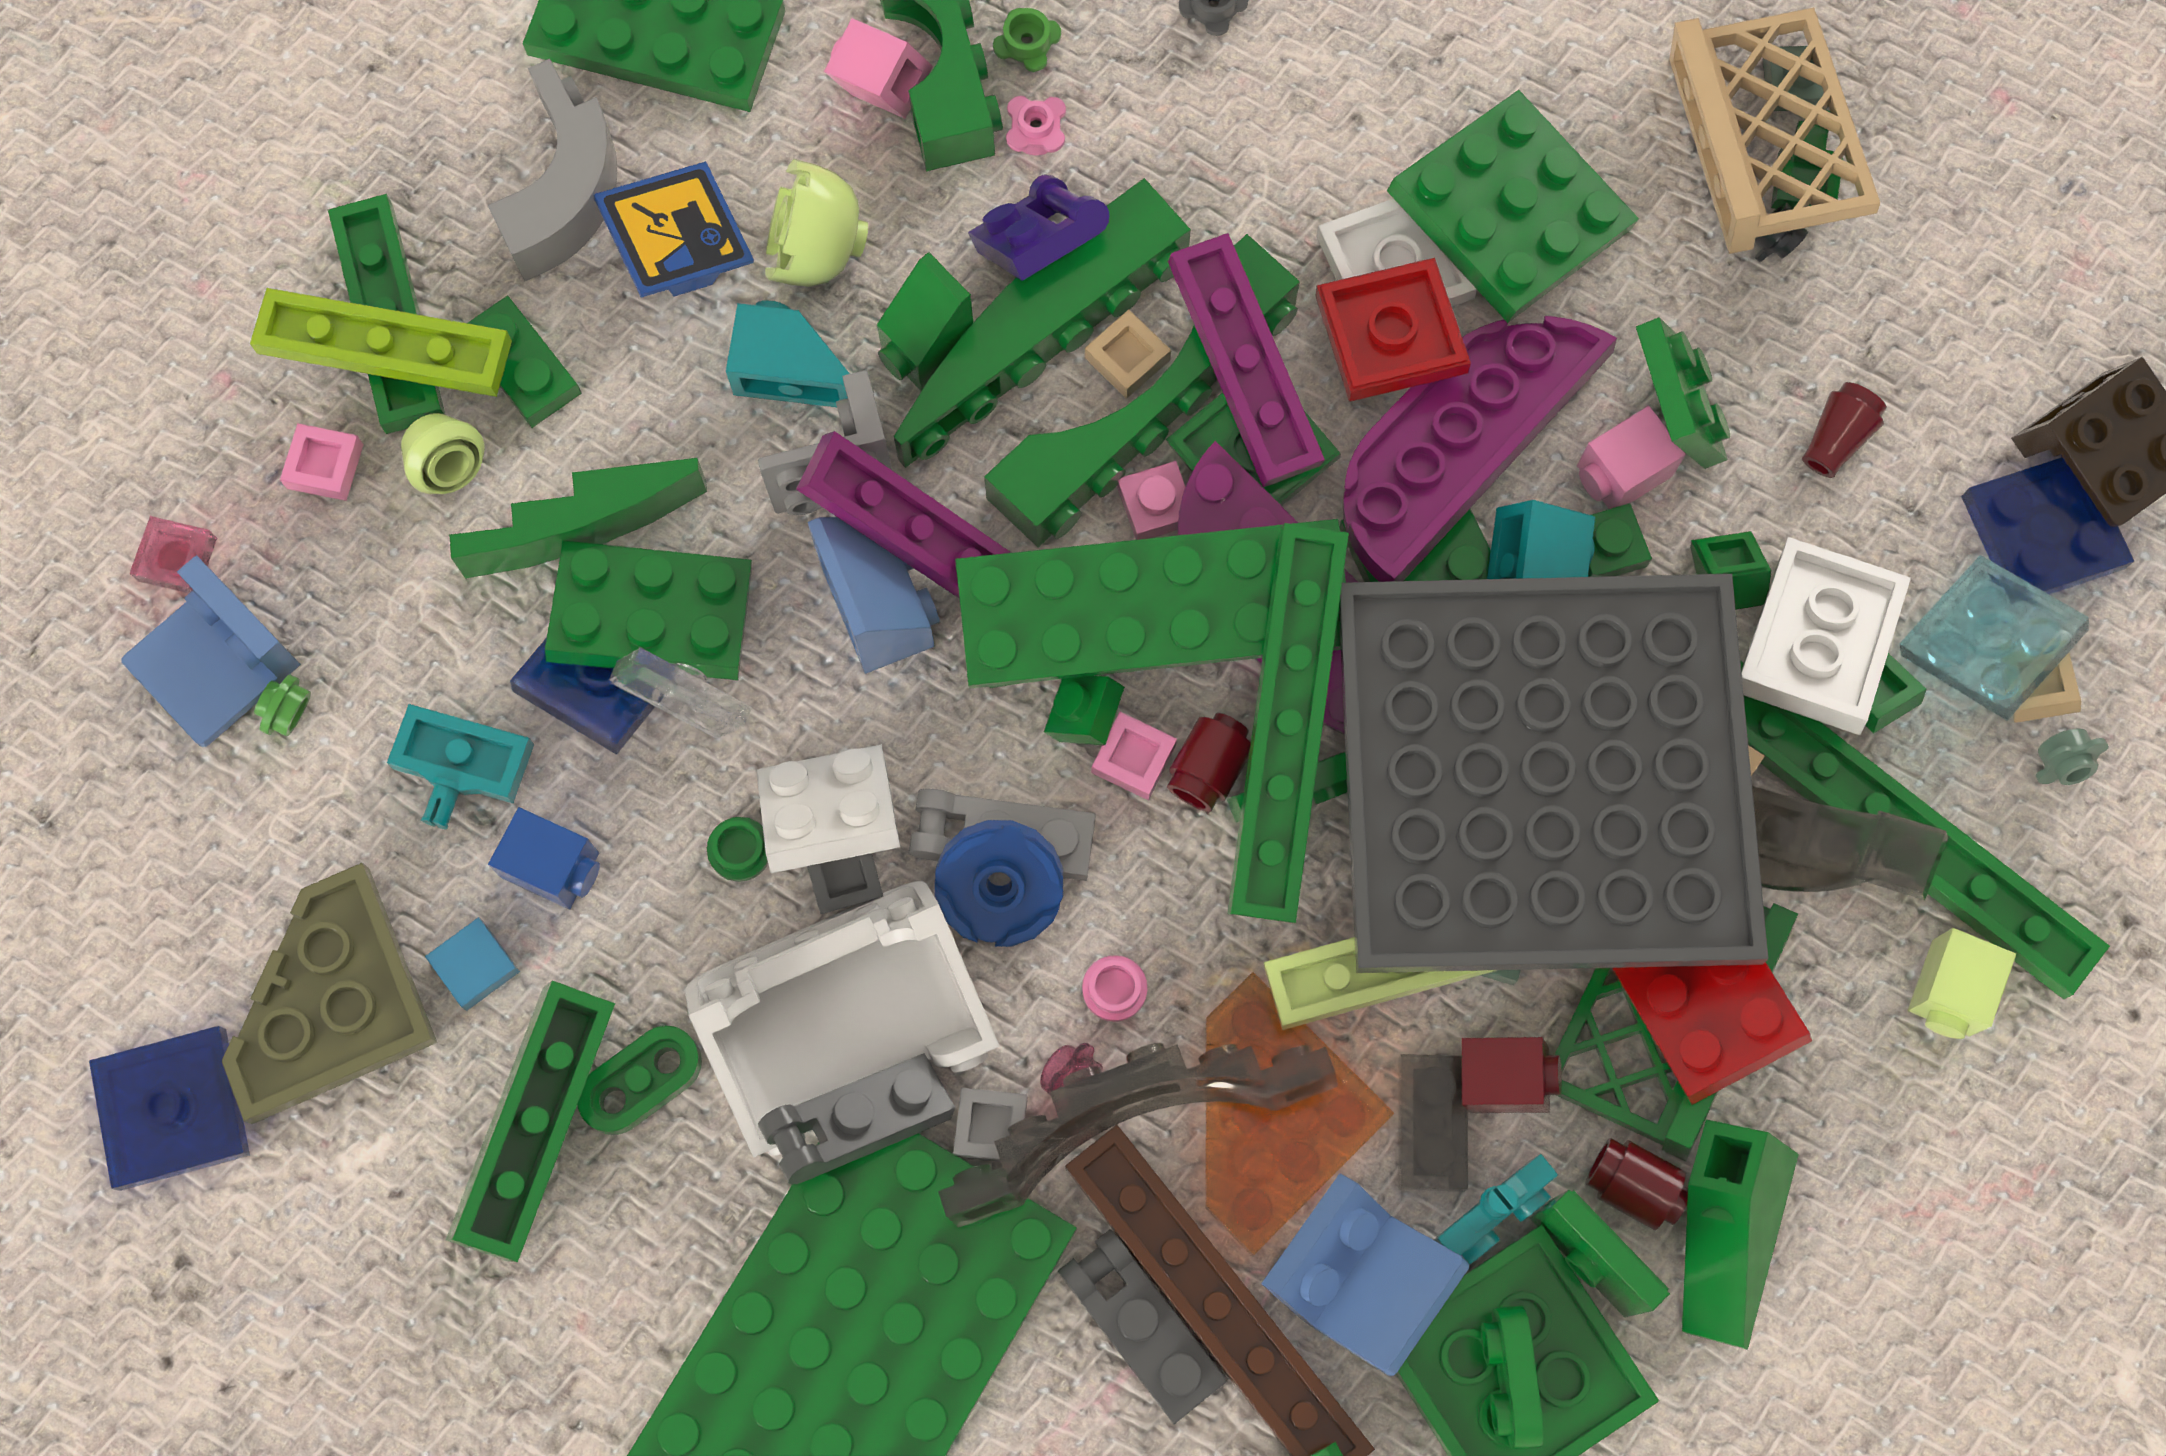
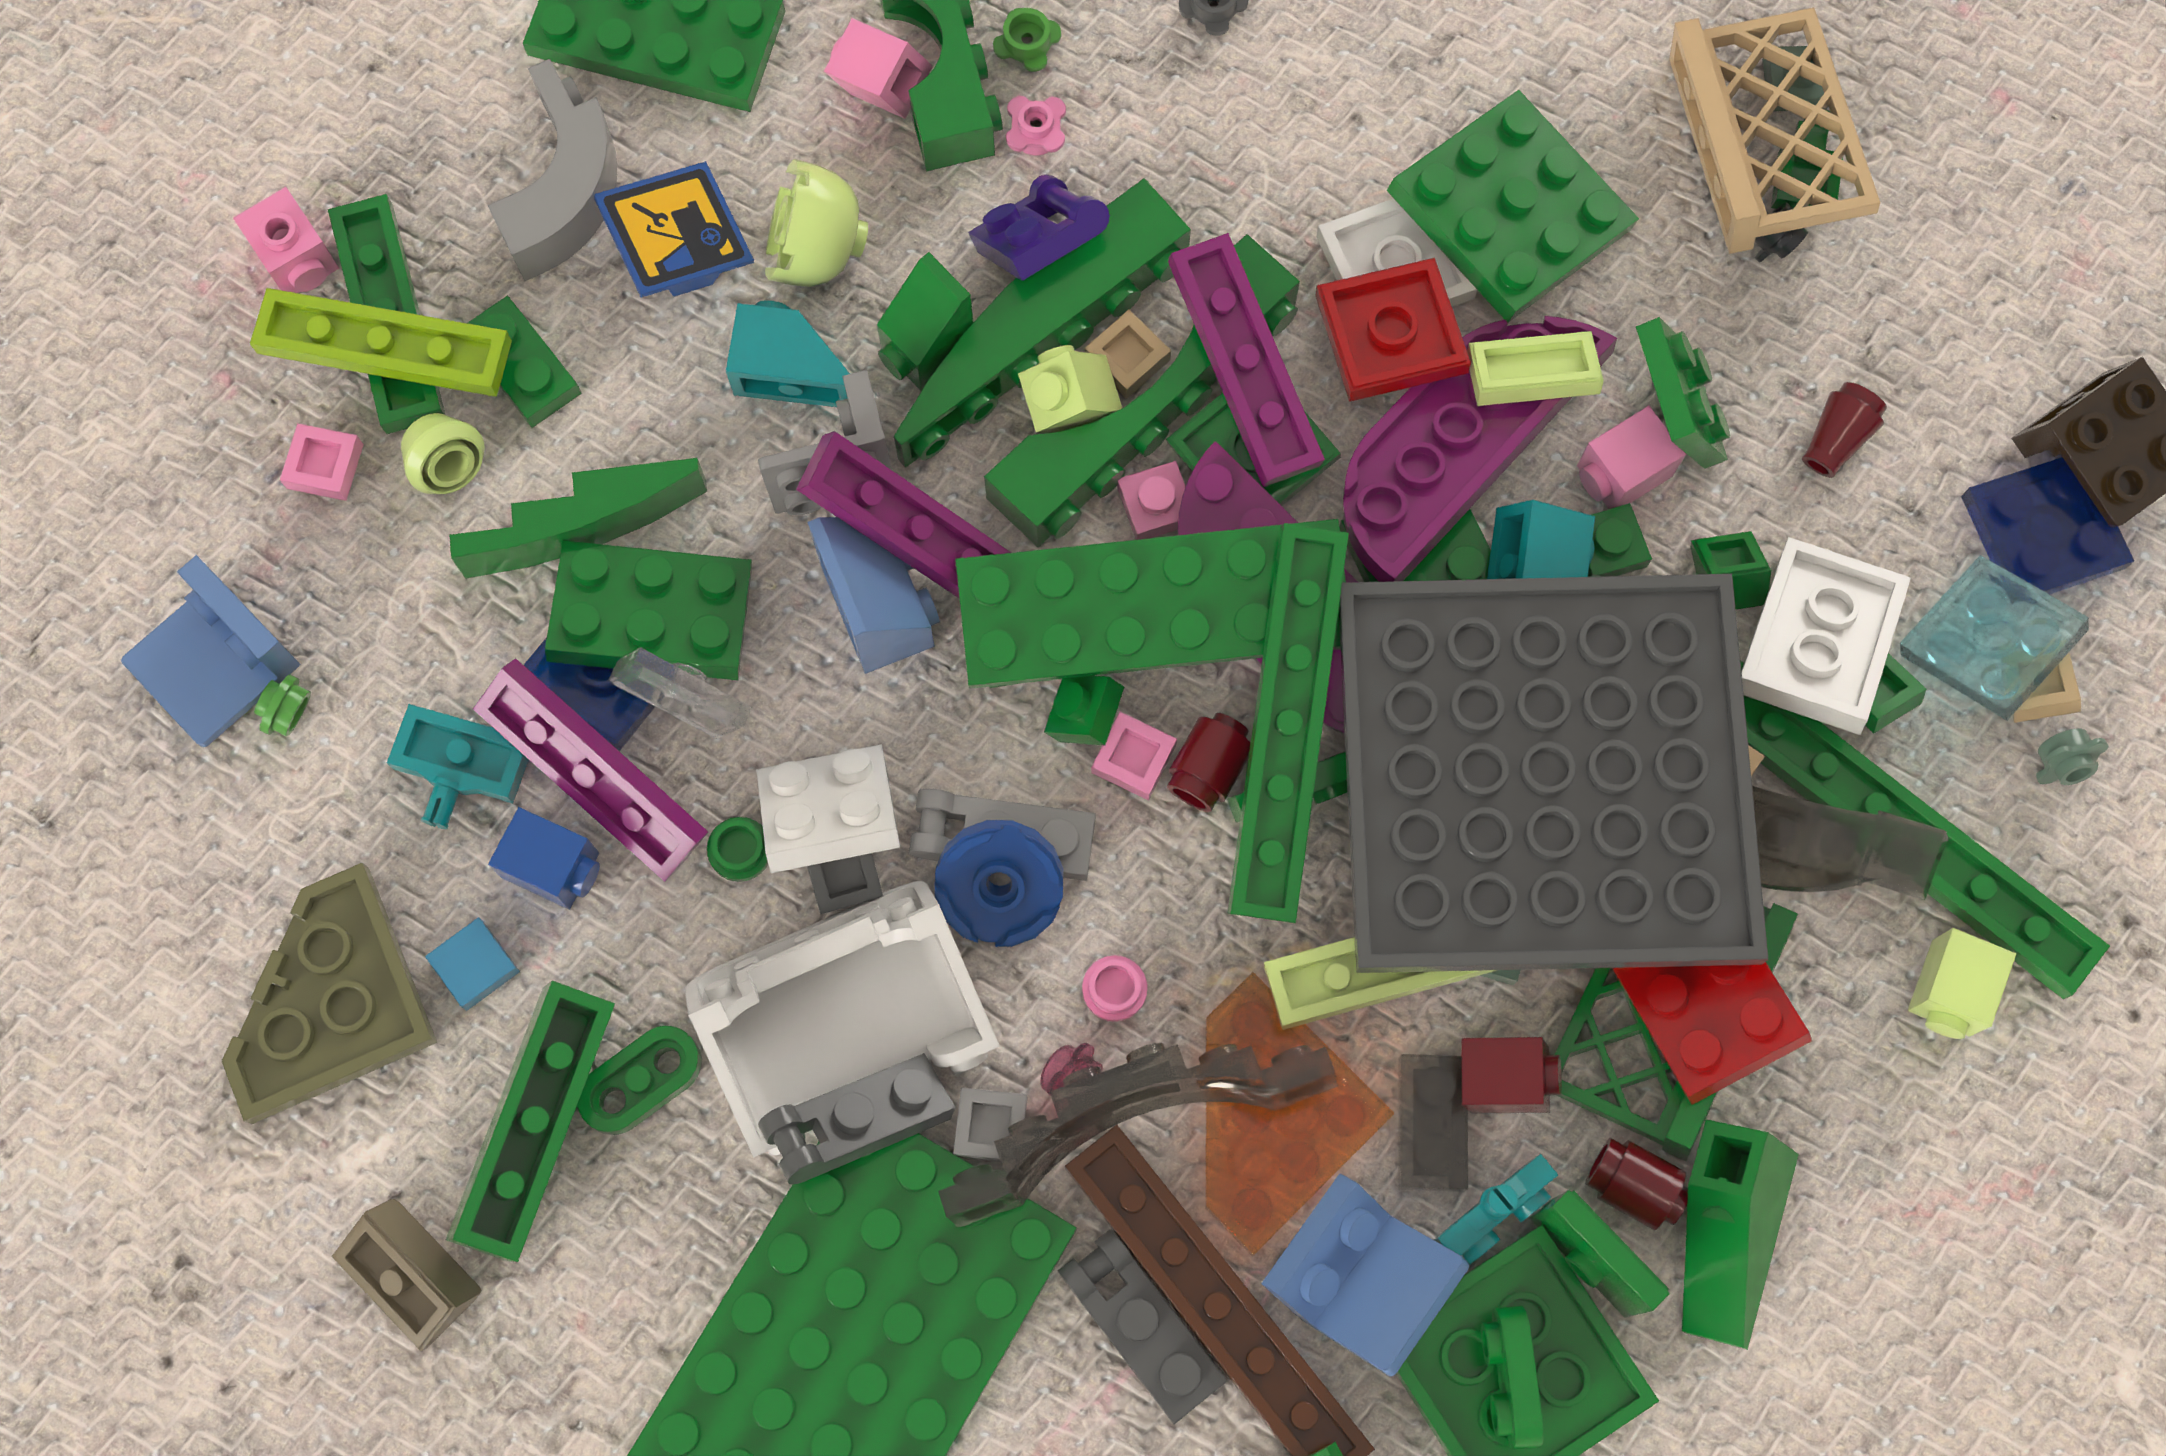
(166, 549): clear pink plate -> none
(167, 1109): clear blue plate -> none
(286, 243): none -> bright pink brick
(406, 1272): none -> dark tan slope
(589, 769): none -> magenta plate
(1069, 389): none -> yellowish green brick
(1534, 368): none -> yellowish green tile

